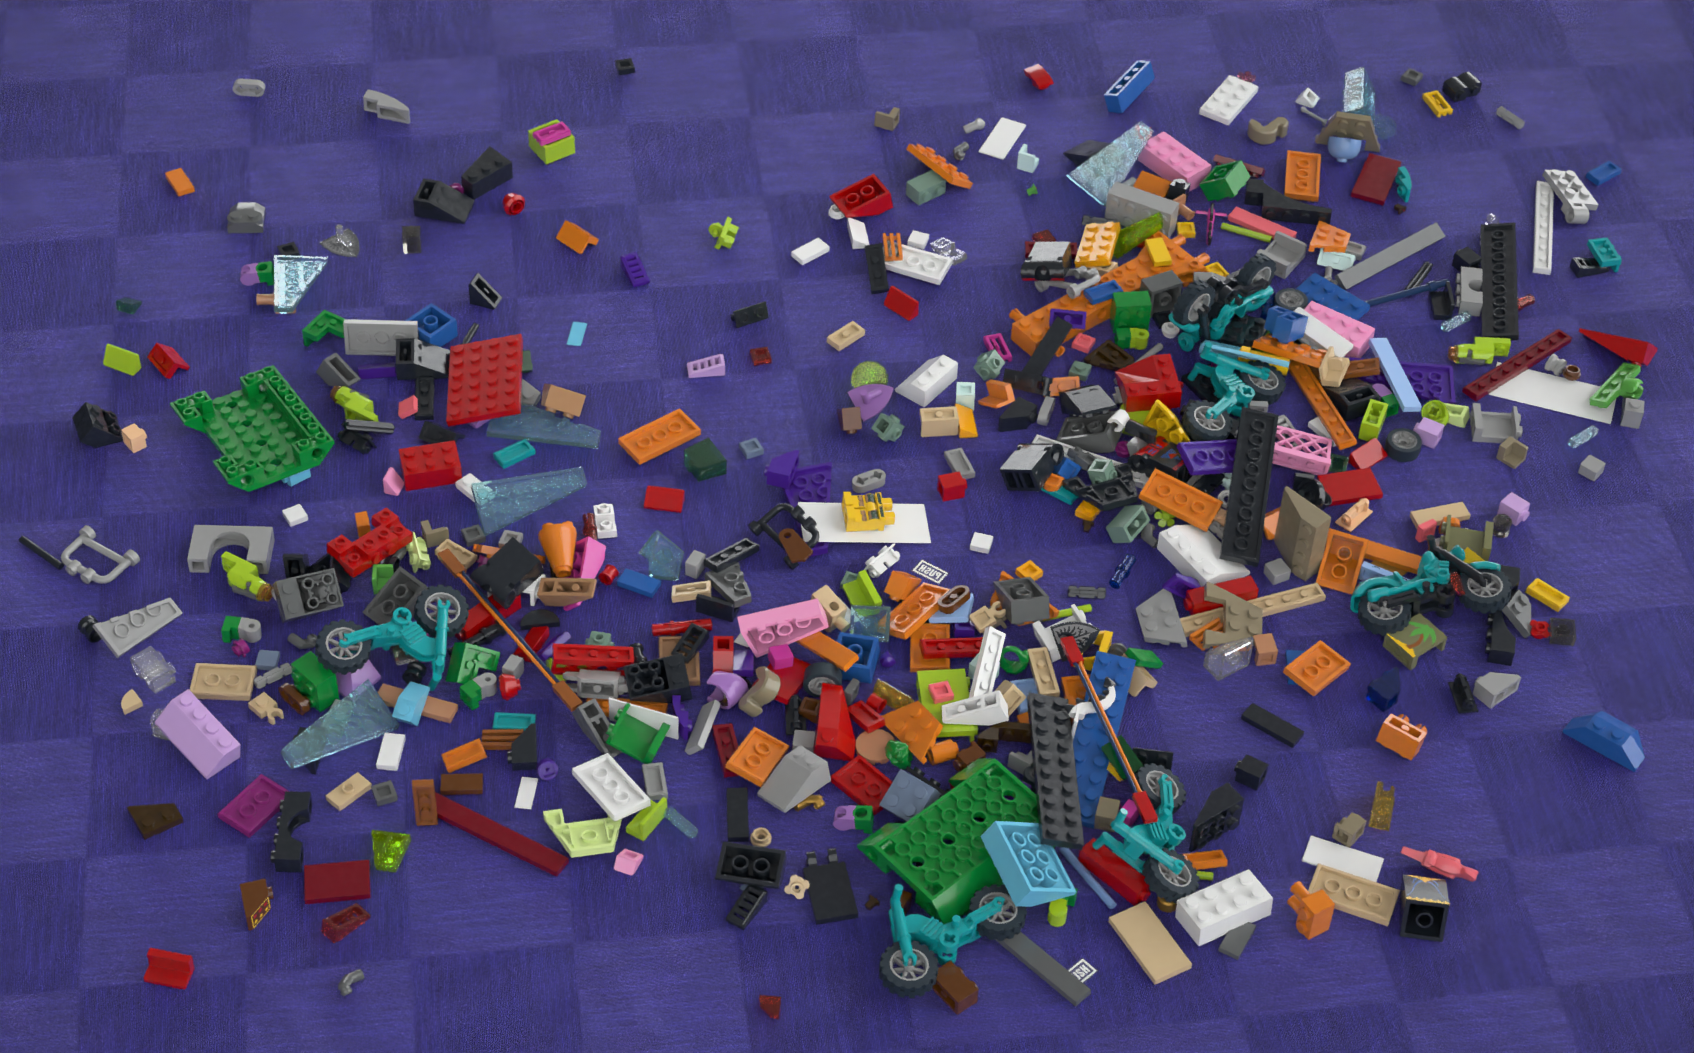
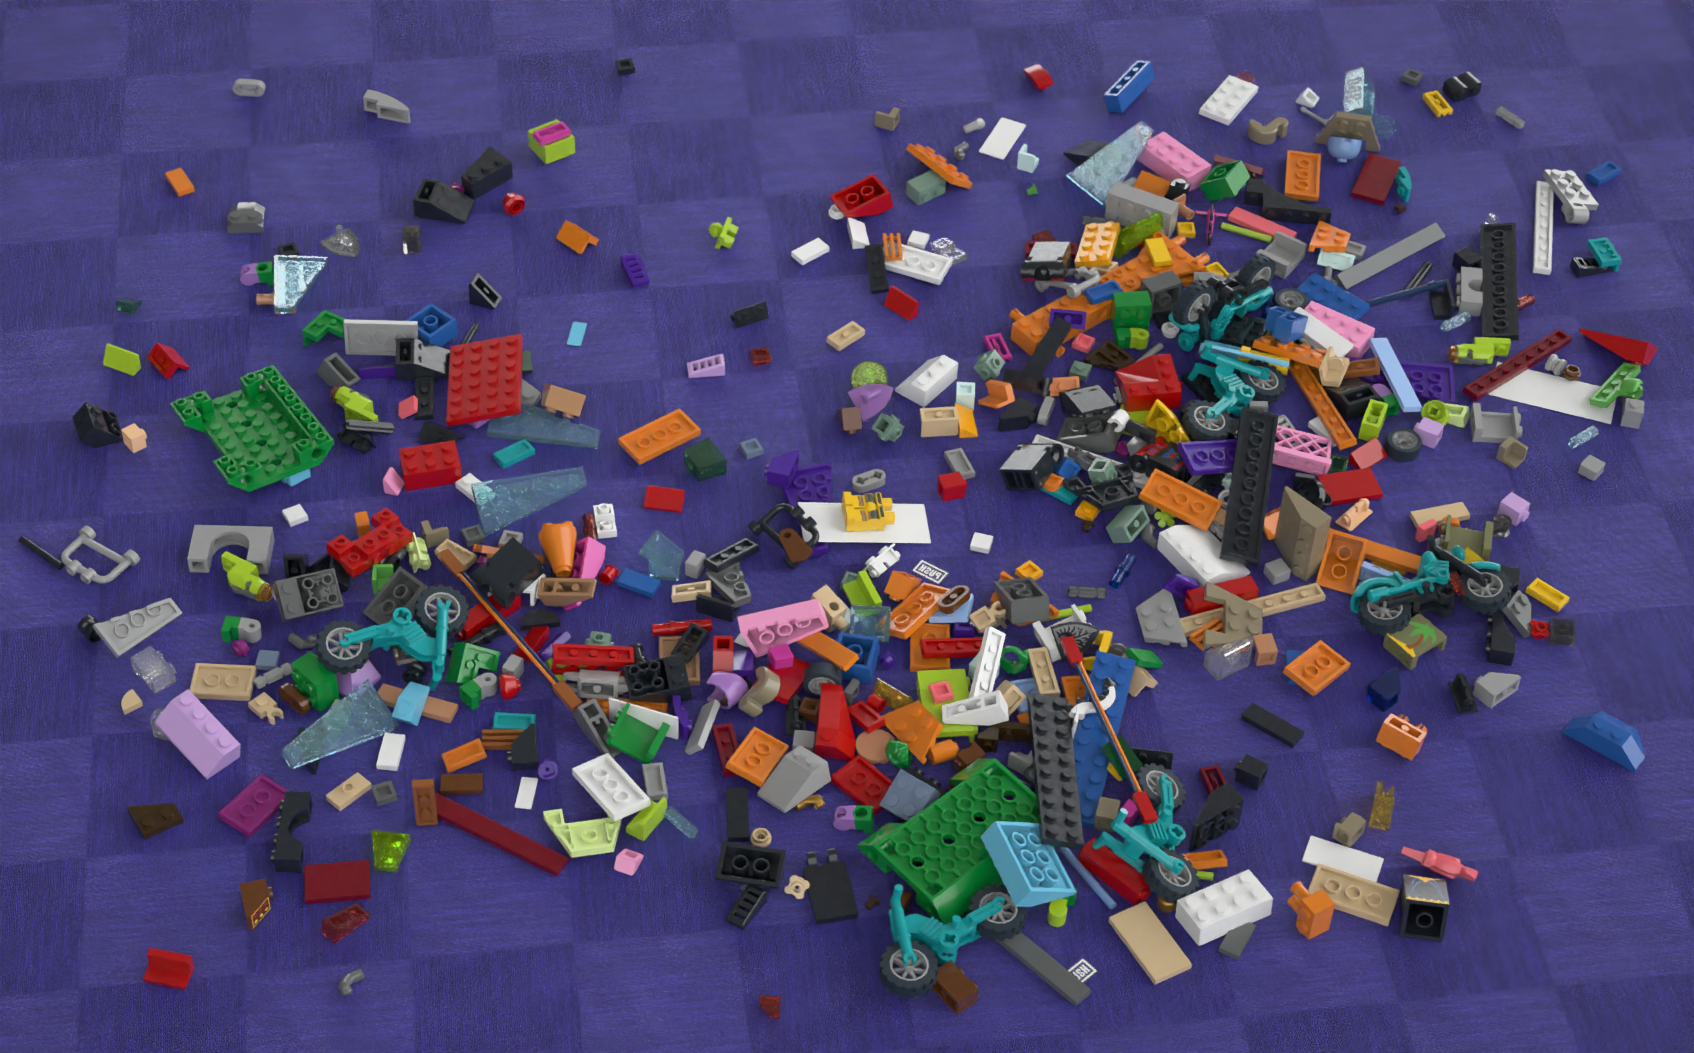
(1202, 772): none -> dark red tile

